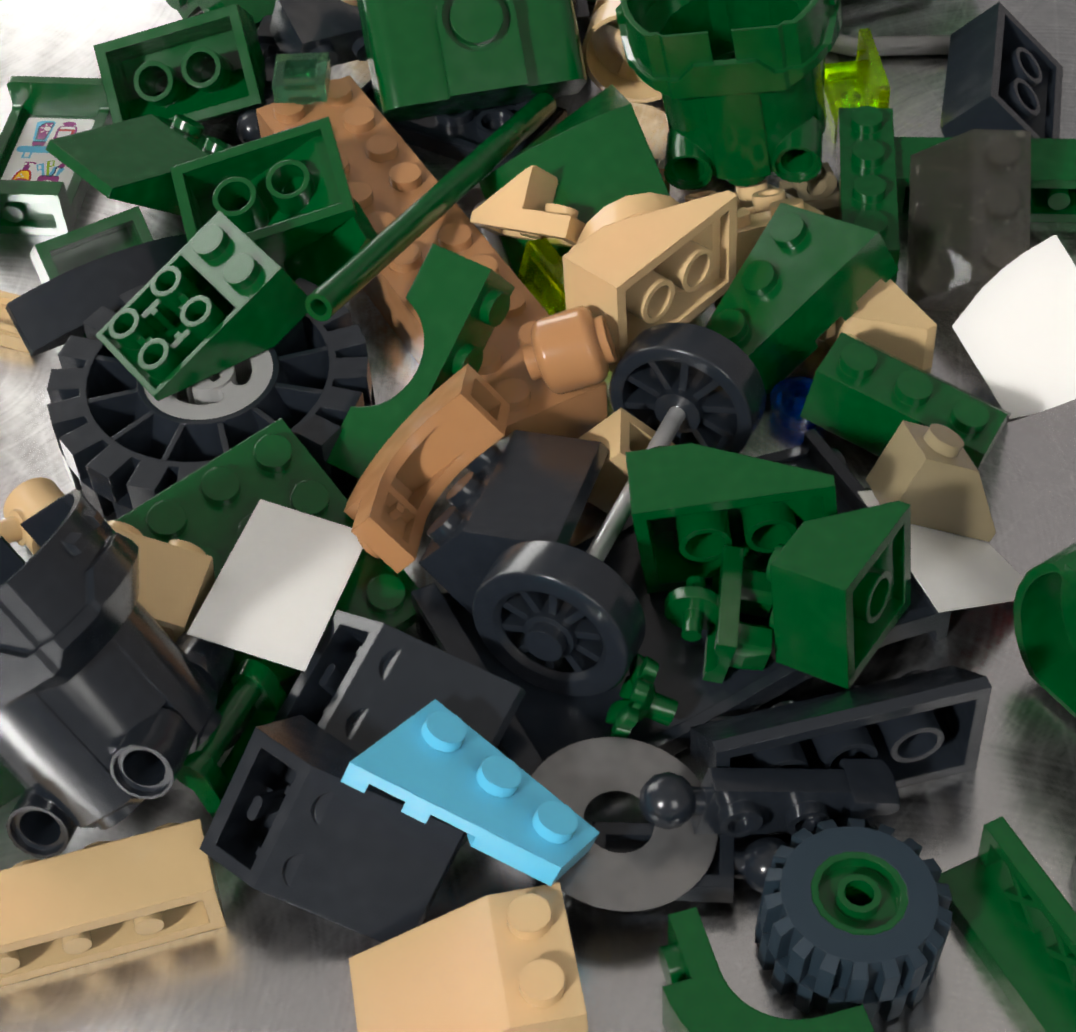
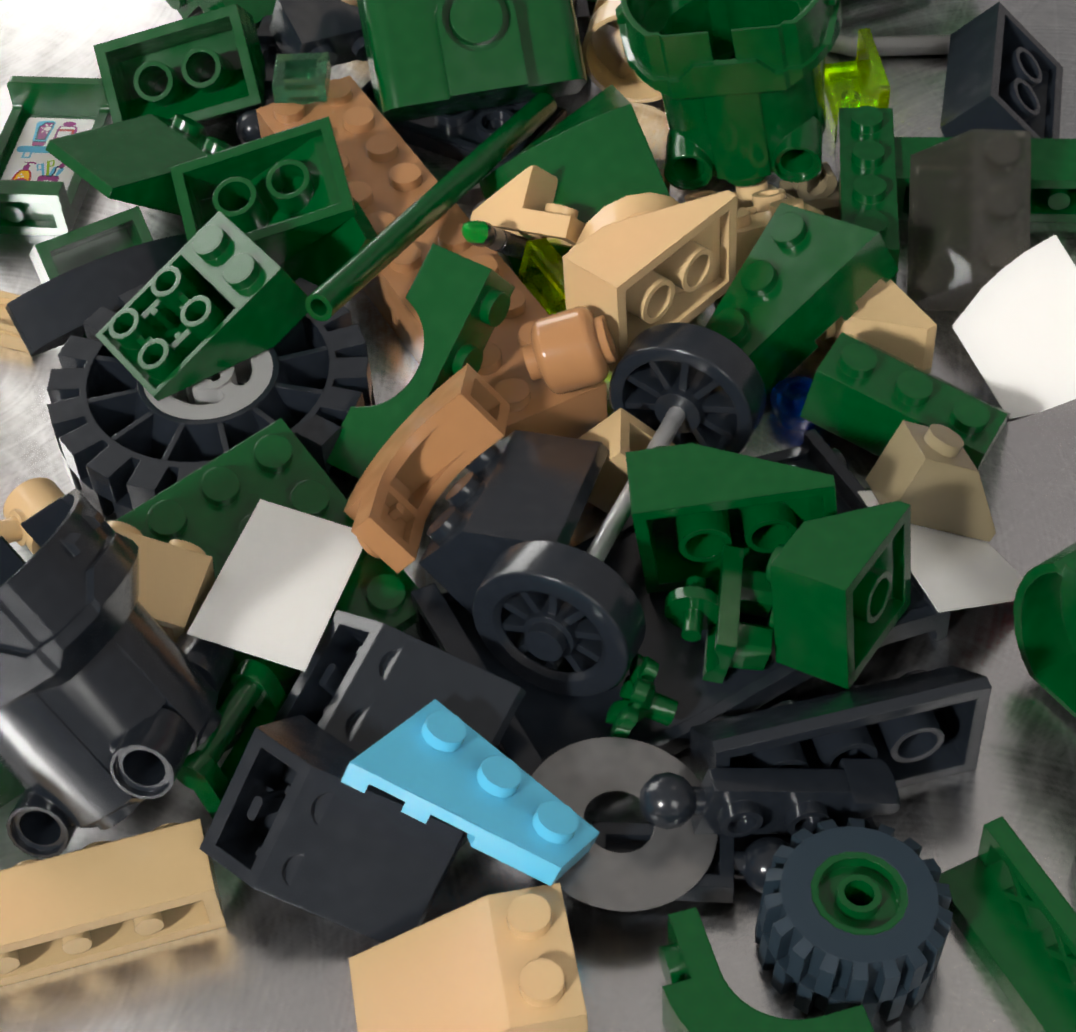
(483, 234): none -> piece

